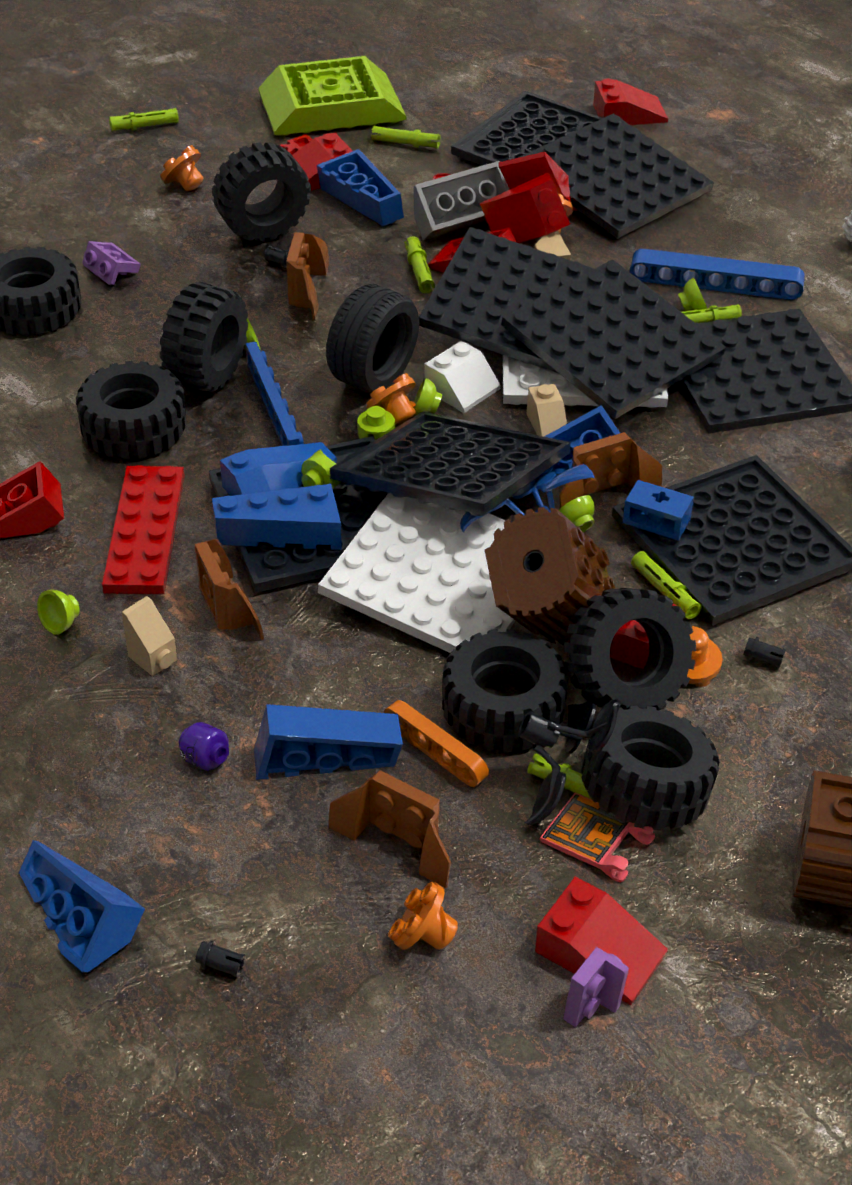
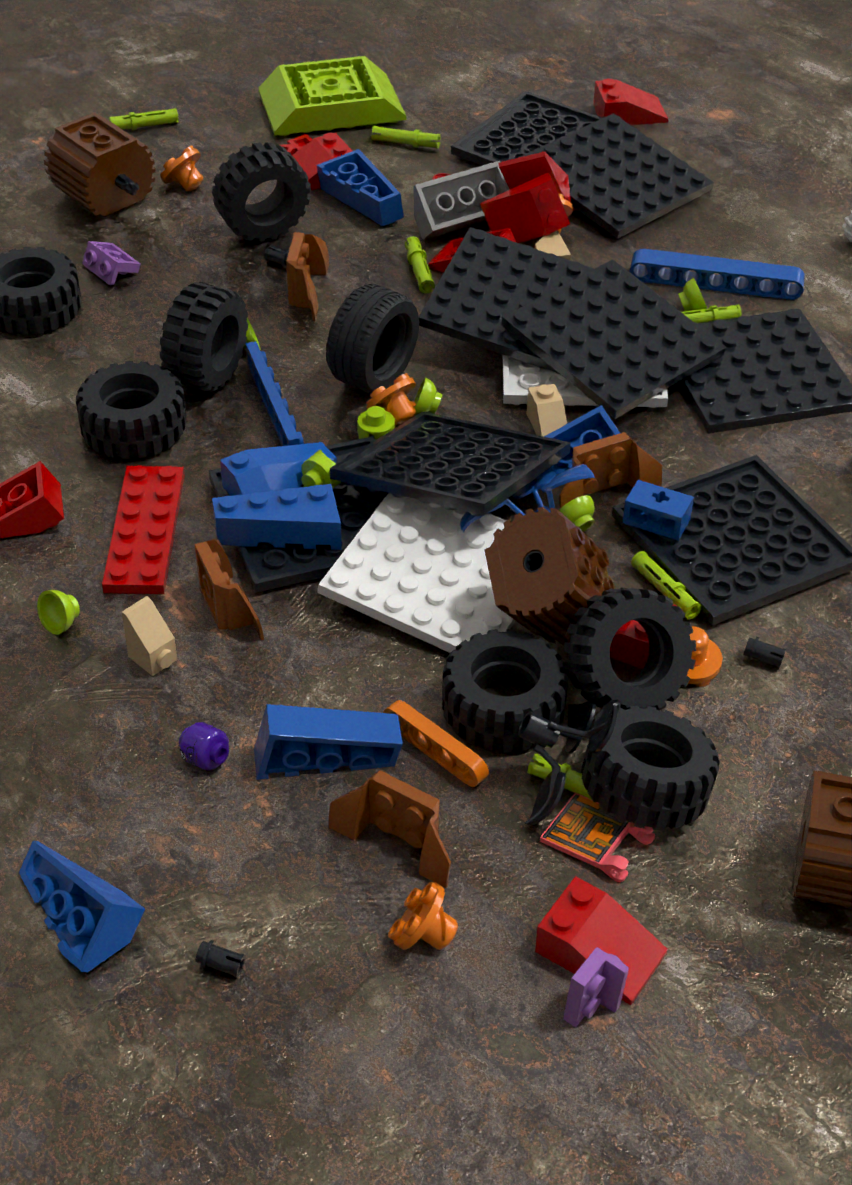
(99, 165): none -> reddish brown piece
(462, 376): white slope -> none

